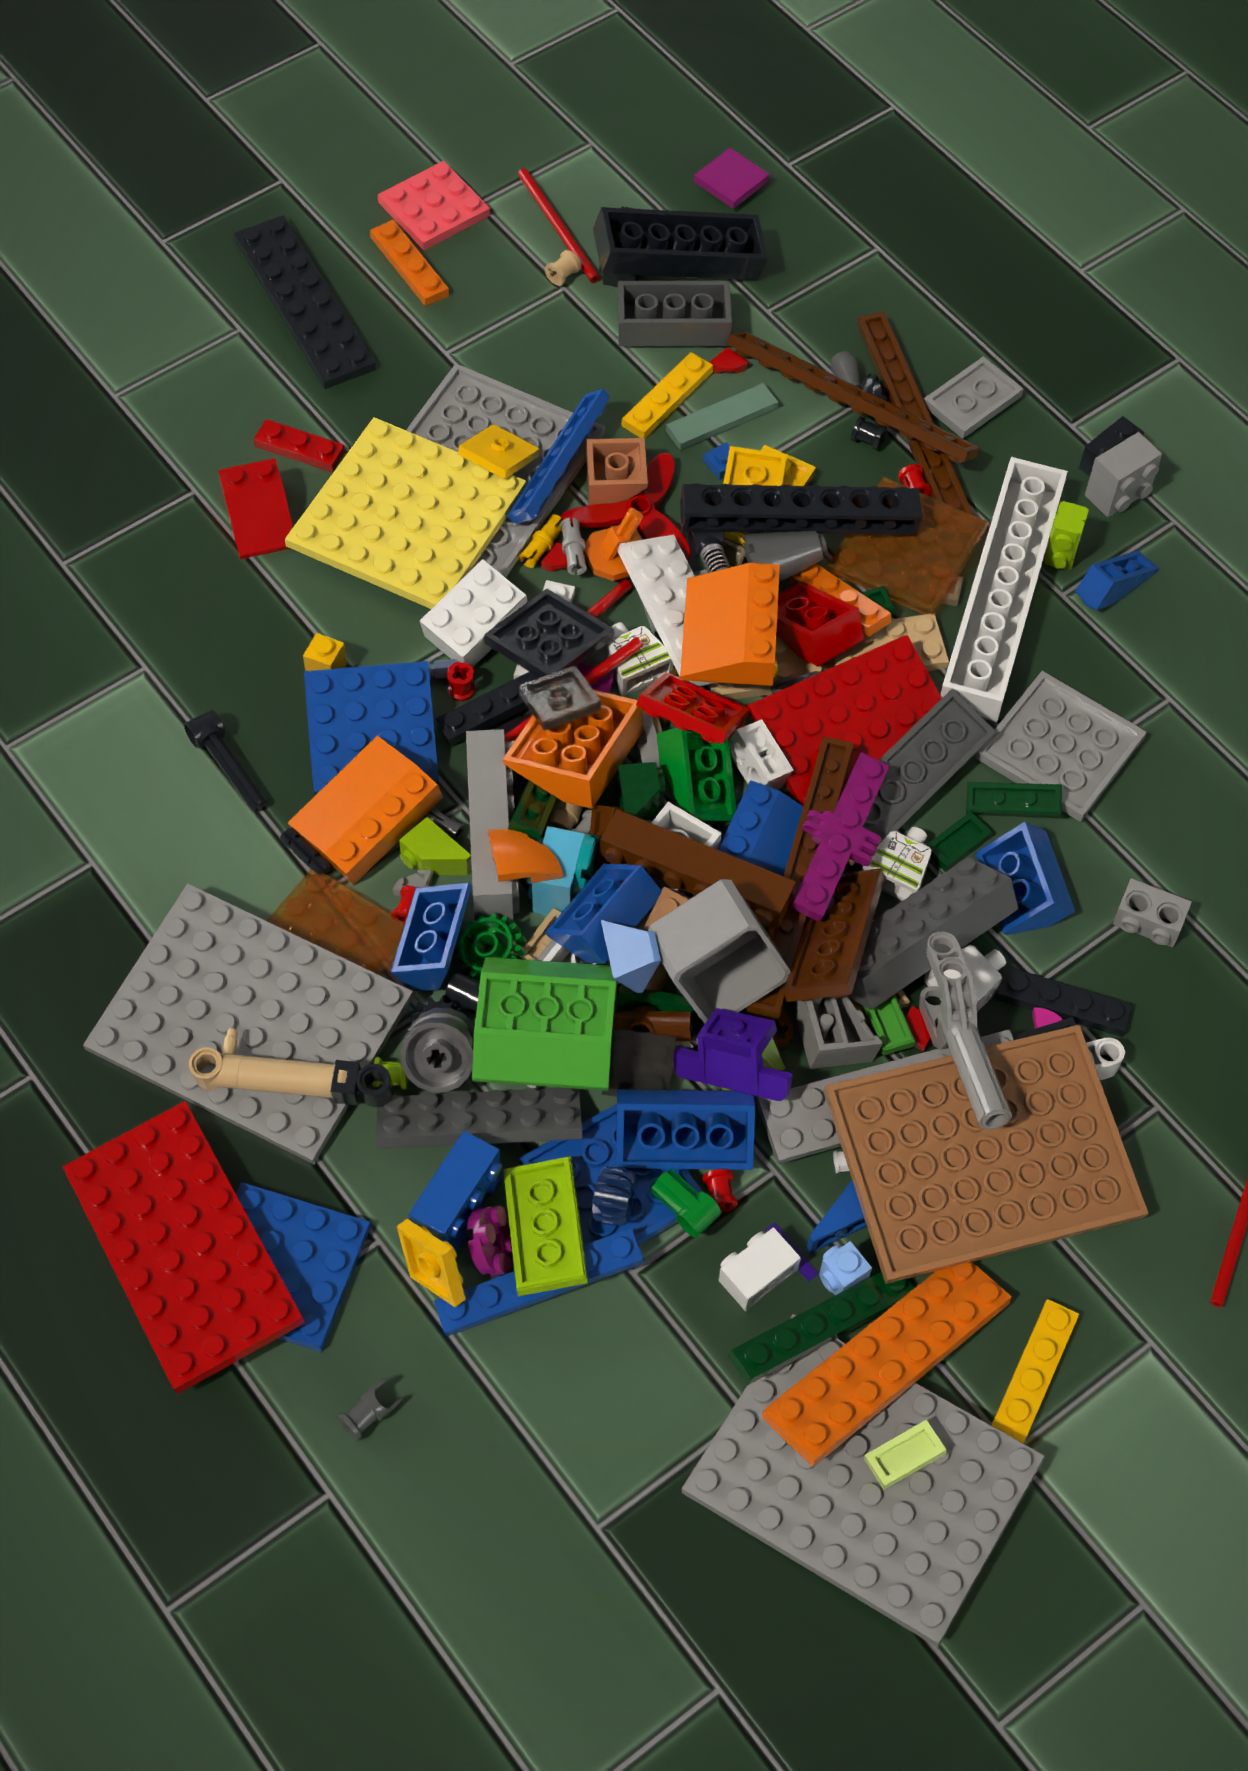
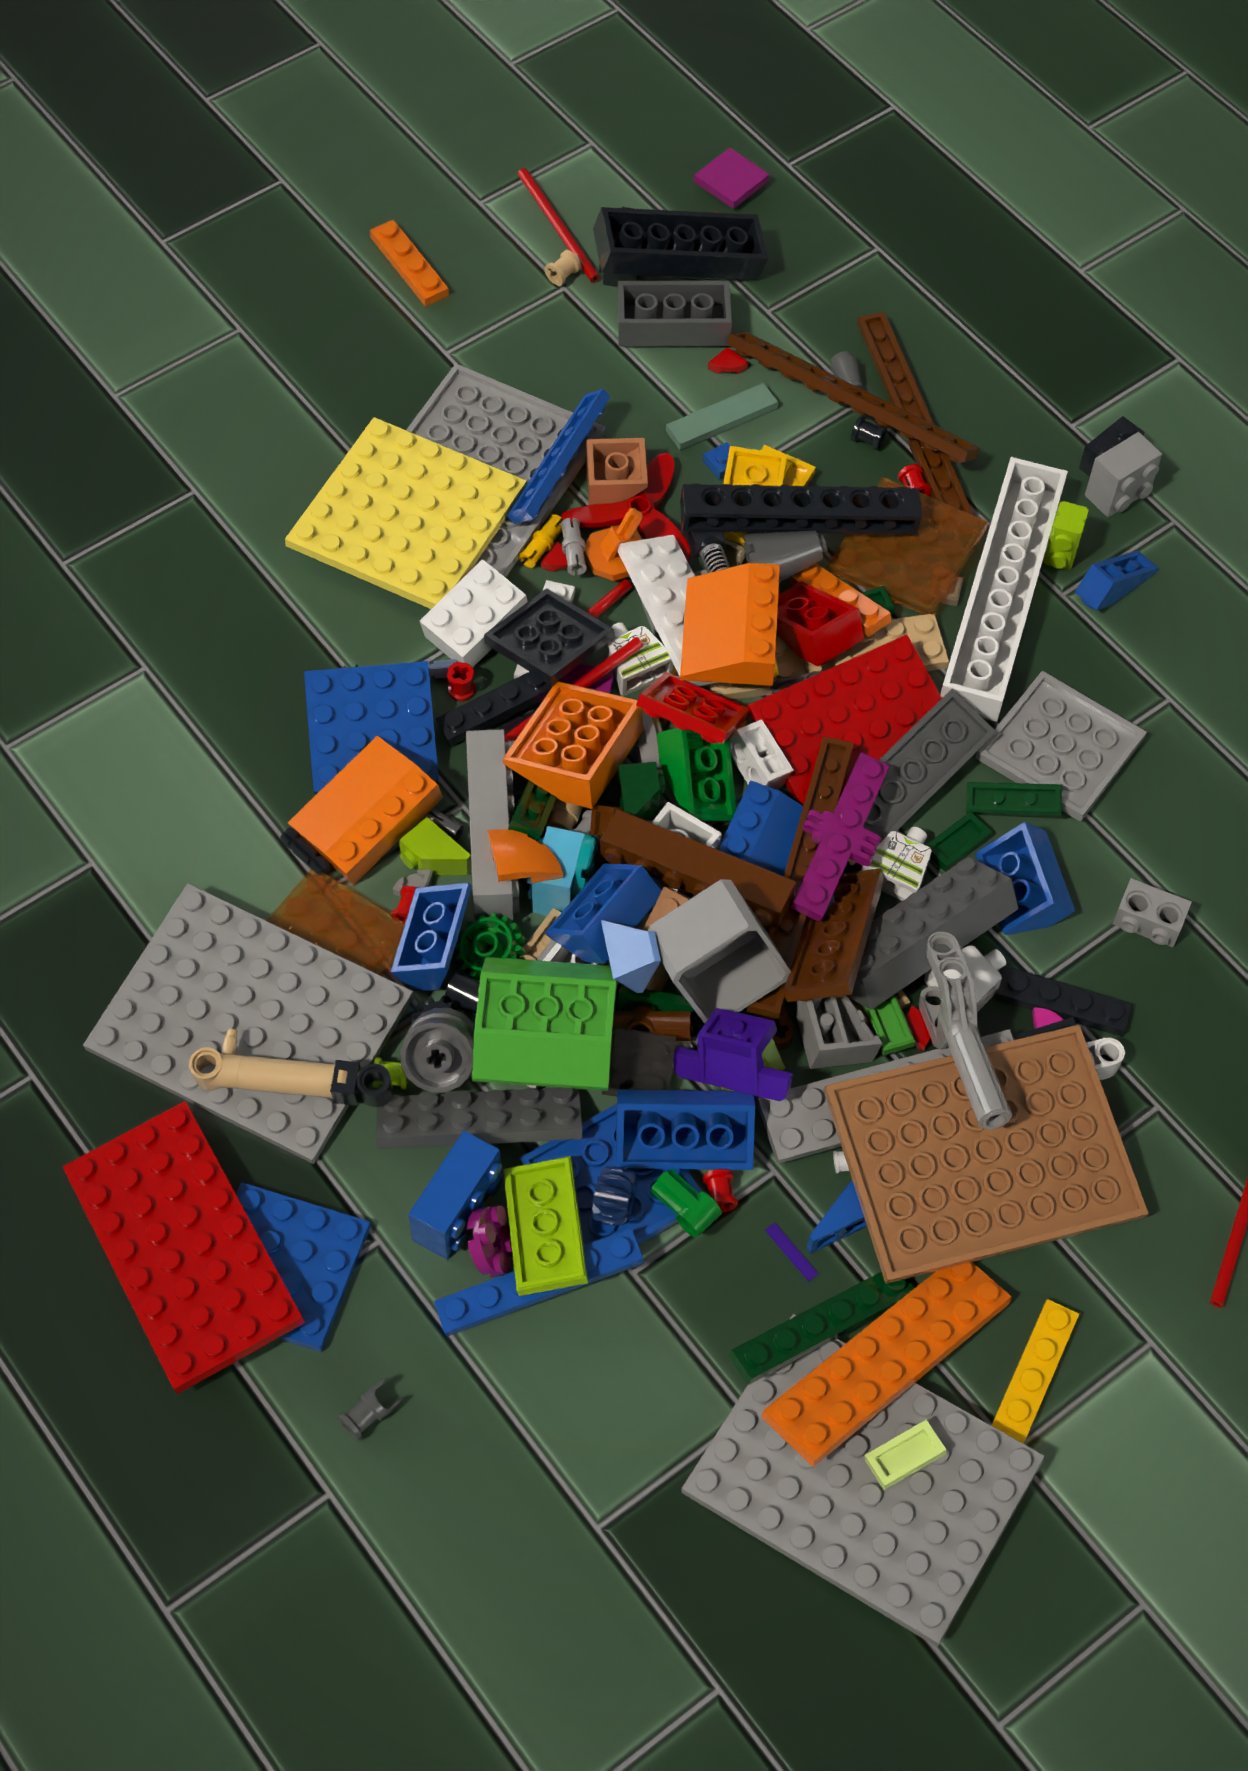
(208, 733): black axle -> none
(256, 507): red slope -> none
(299, 445): red plate -> none
(304, 302): black plate -> none
(324, 654): yellow brick -> none
(431, 1262): yellow plate -> none
(433, 205): coral plate -> none
(498, 451): yellow plate -> none
(559, 698): clear smoke plate -> none
(667, 395): yellow plate -> none
(758, 1268): white brick -> none
(843, 1268): light blue brick -> none
(872, 386): black plate -> none
(973, 397): light grey plate -> none

